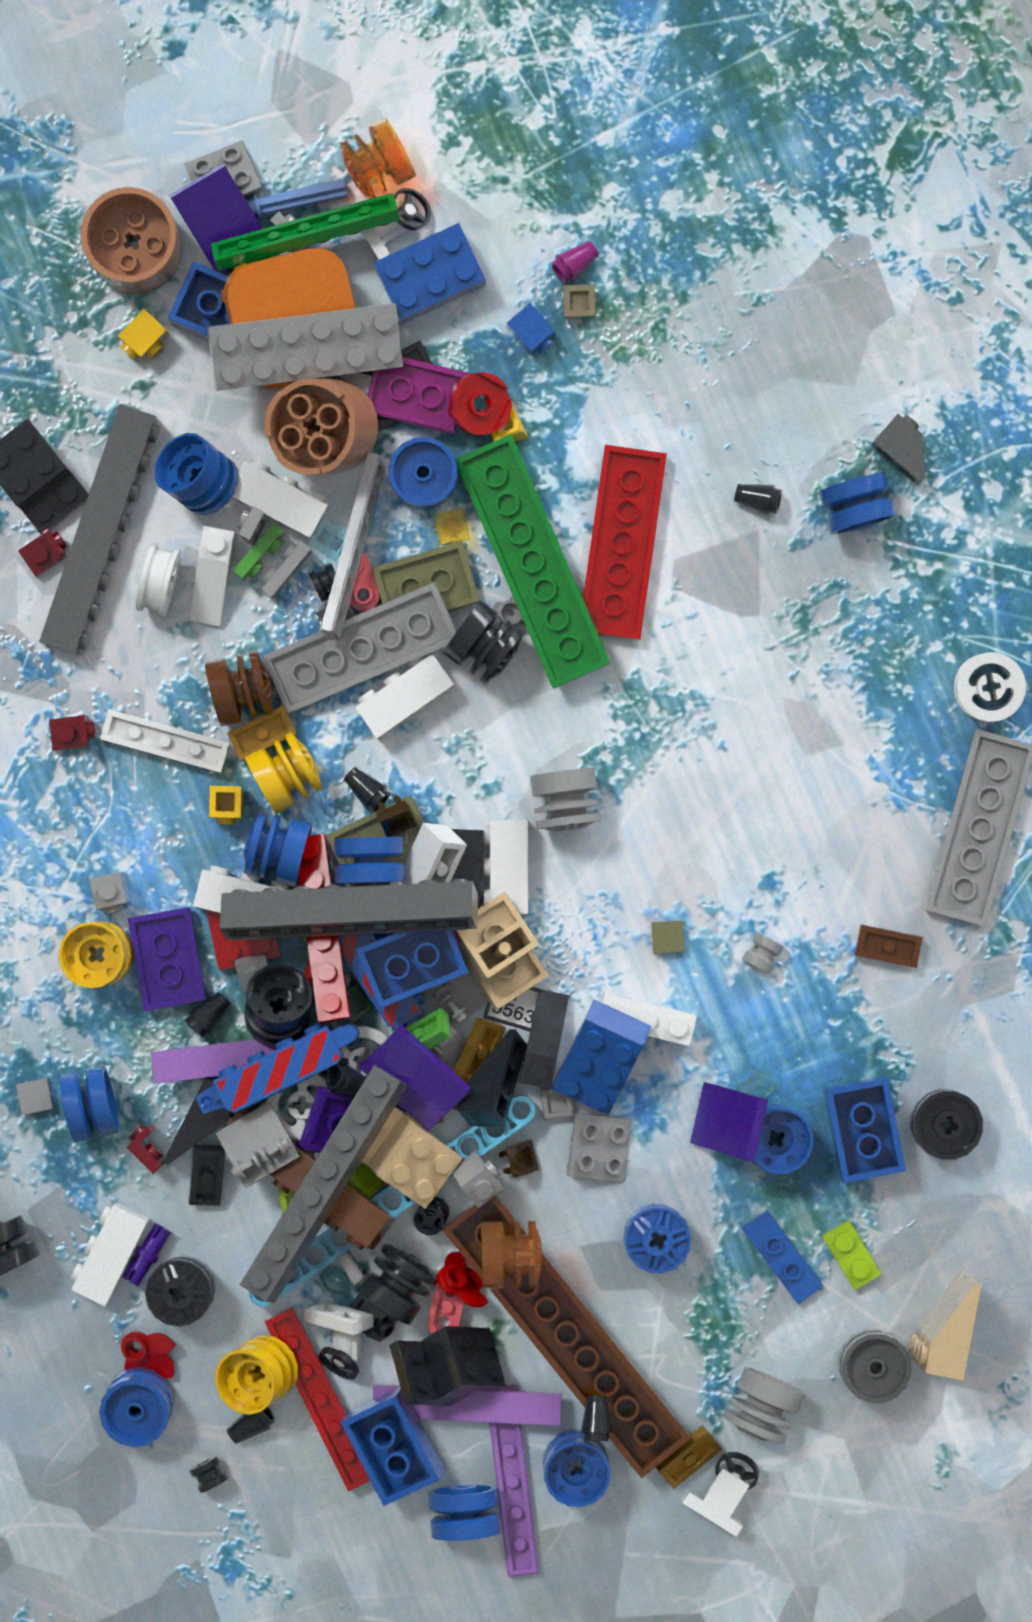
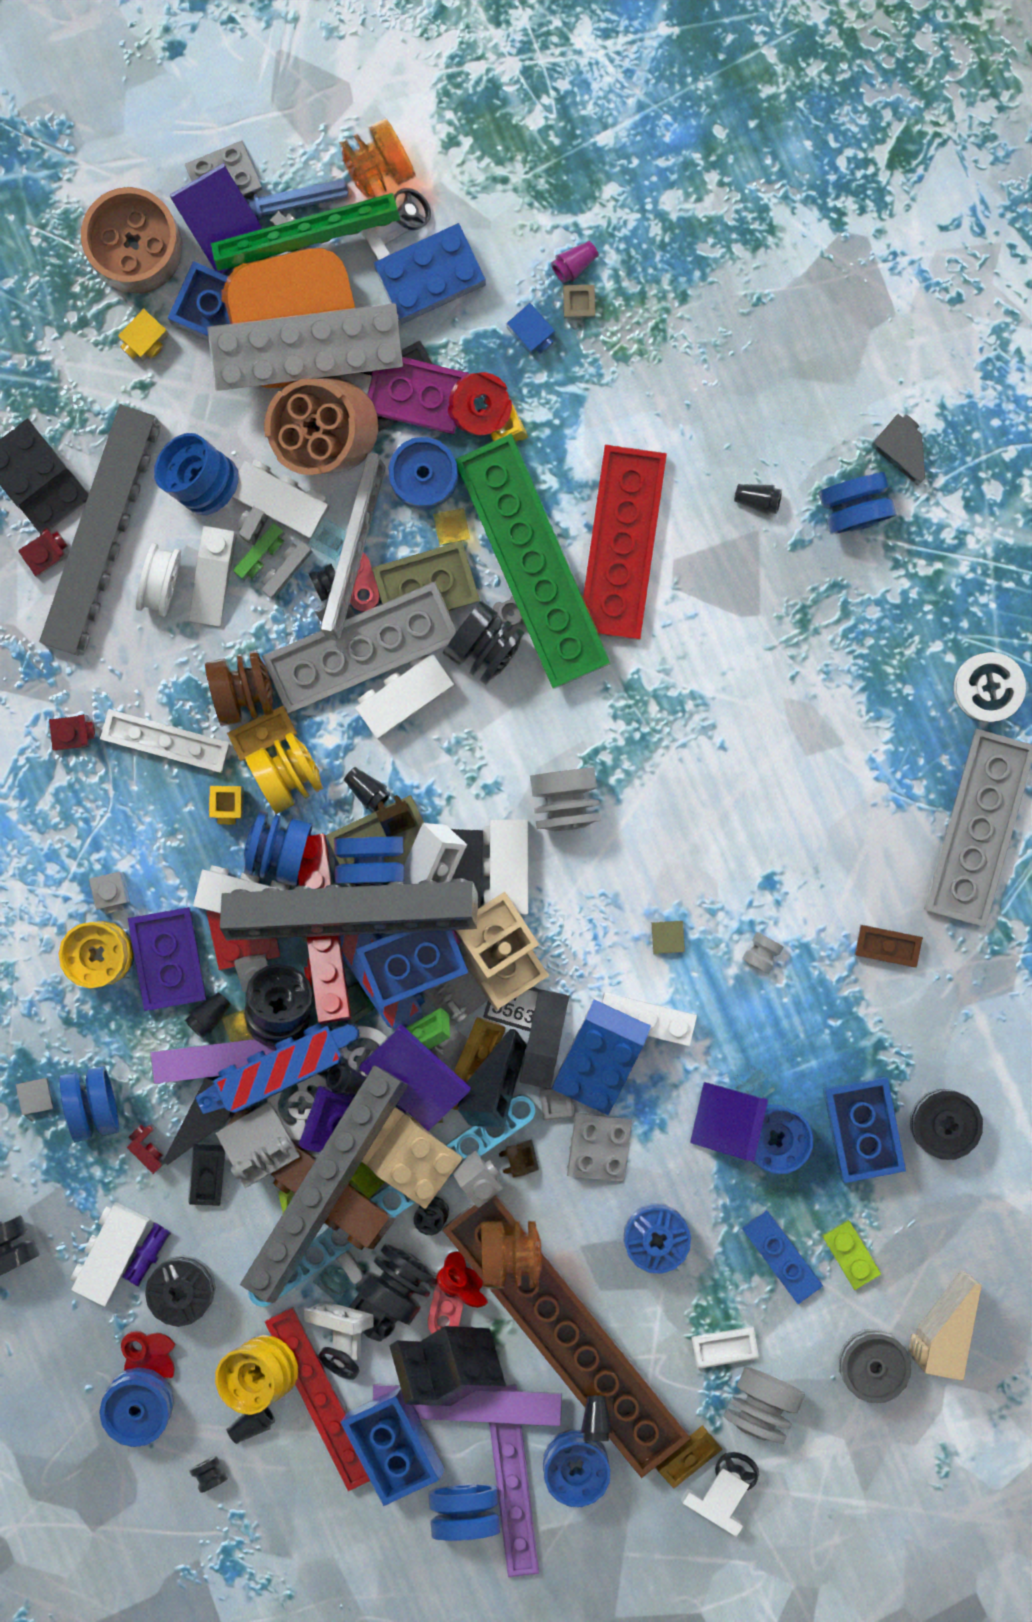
(236, 1027): none -> clear yellow plate
(725, 1347): none -> white tile

